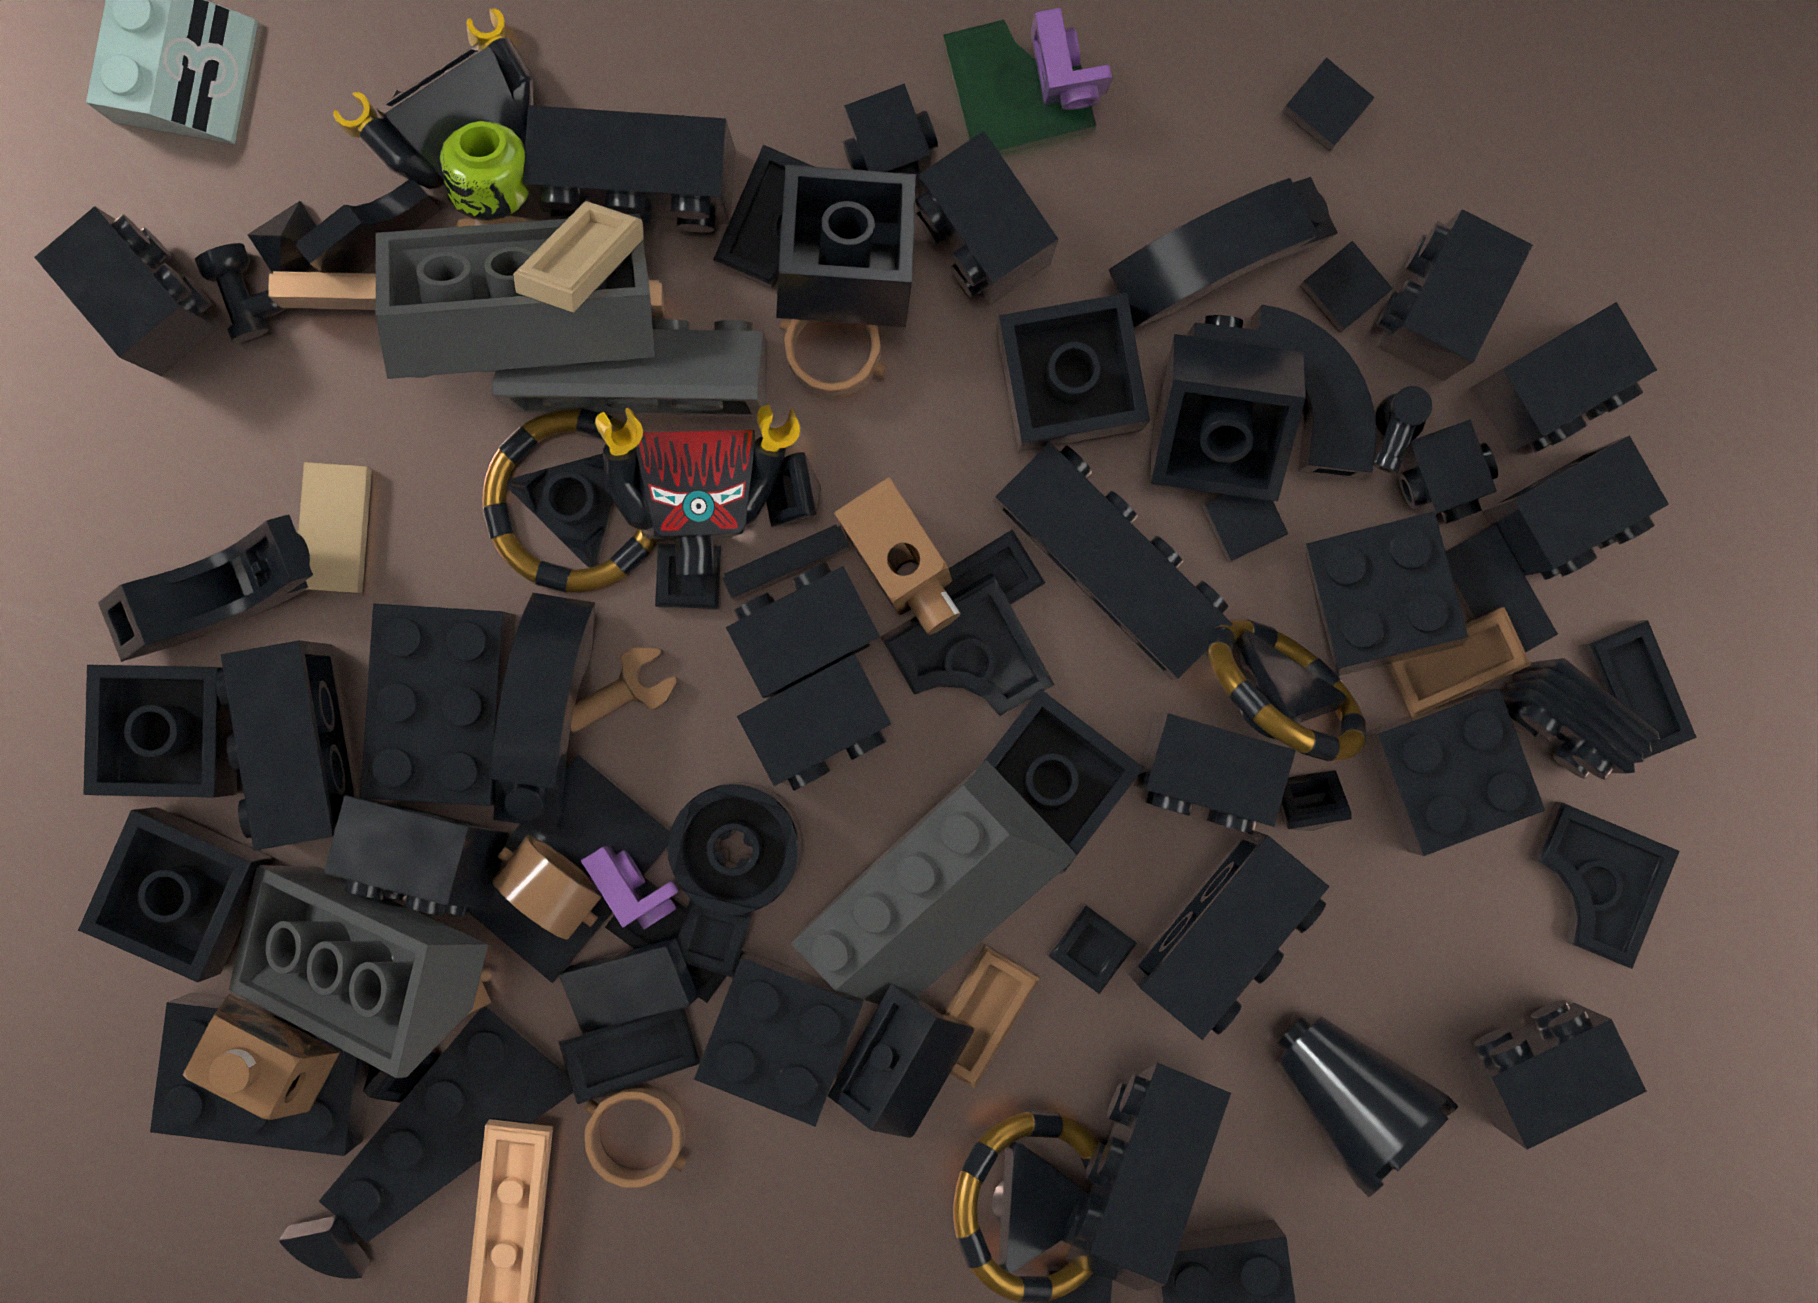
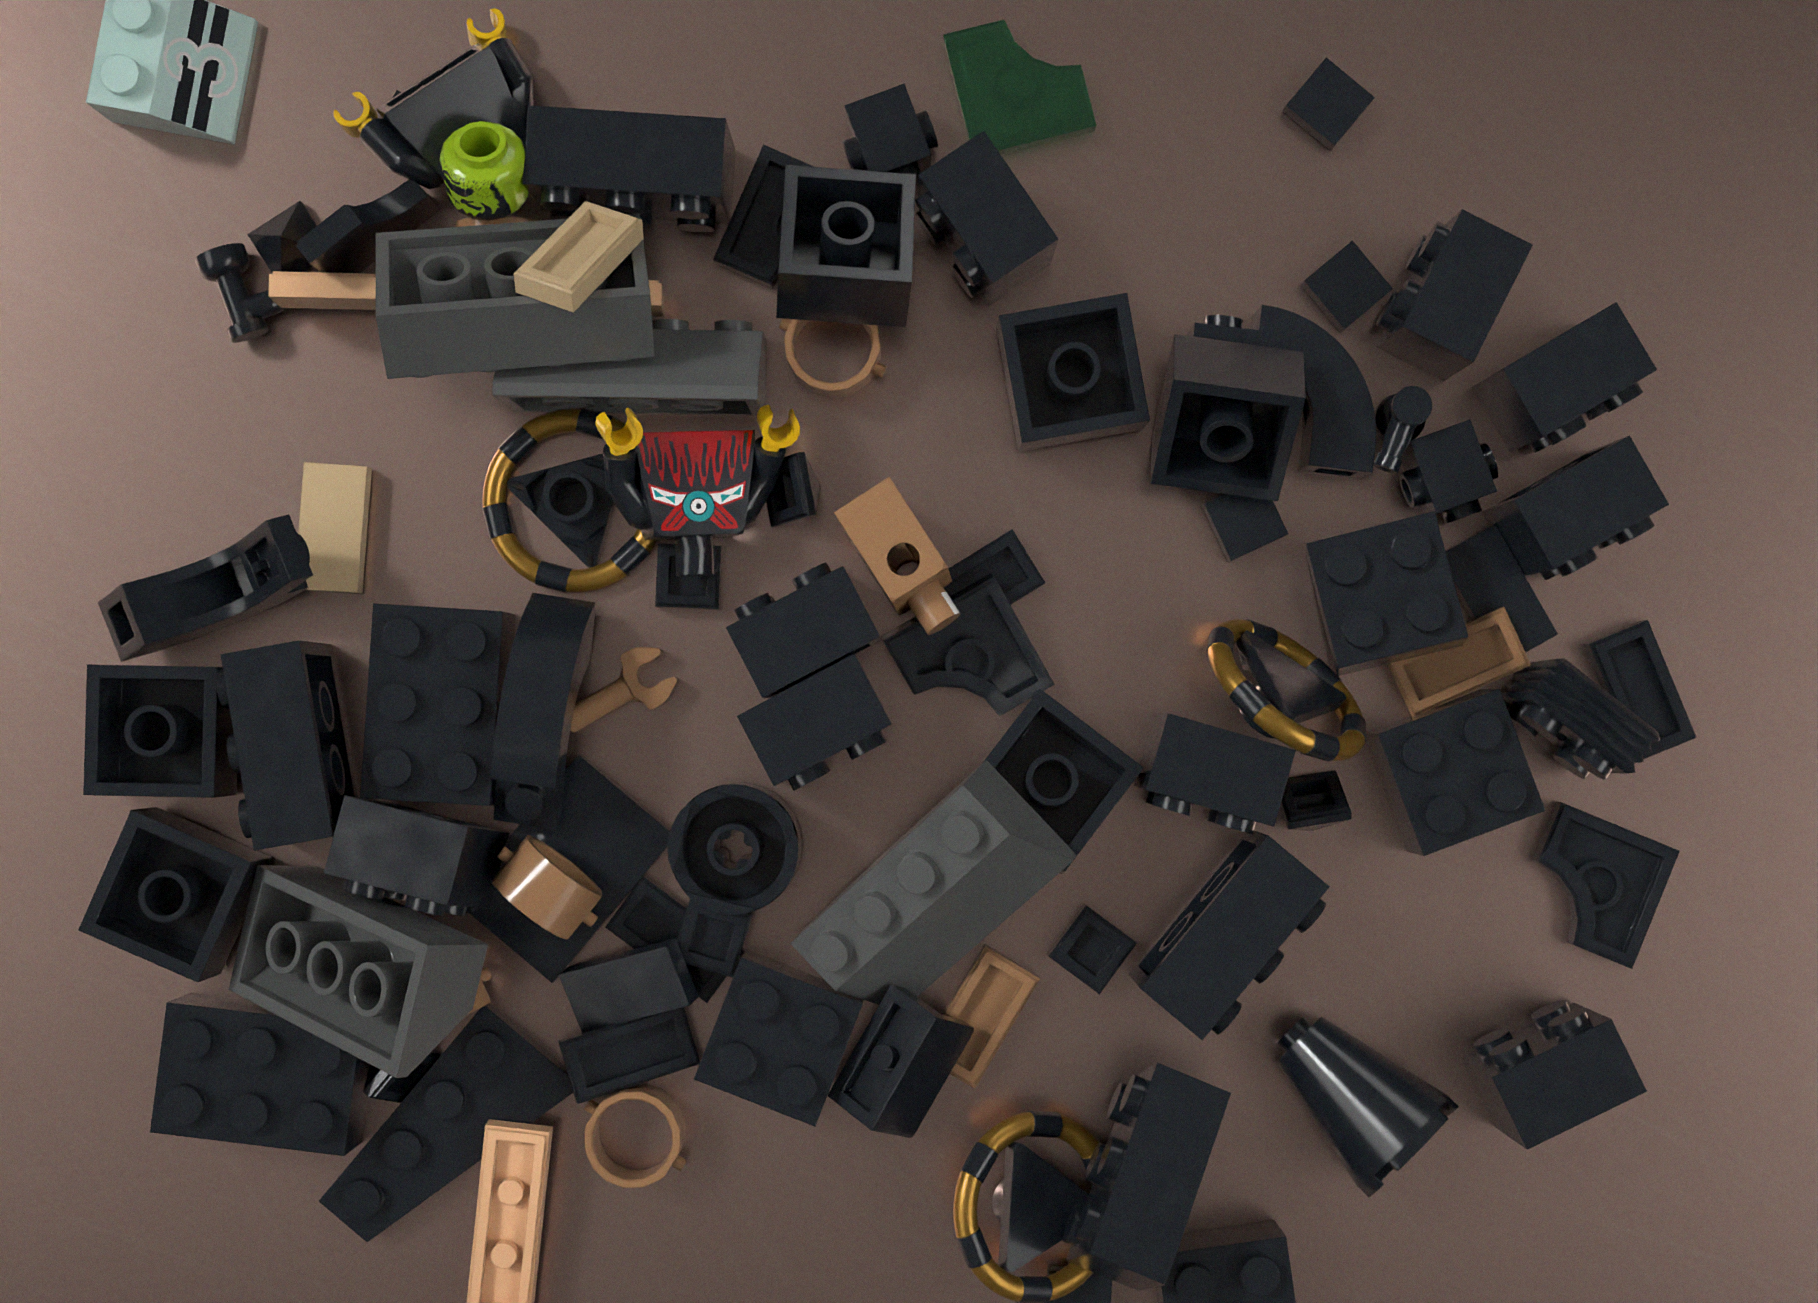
(127, 291): black brick -> none
(257, 1058): medium nougat torso -> none
(326, 1247): black tile -> none
(618, 882): medium lavender bracket -> none
(786, 562): black tile -> none
(1055, 55): medium lavender bracket -> none
(1112, 560): black brick -> none
(1222, 247): black arch -> none

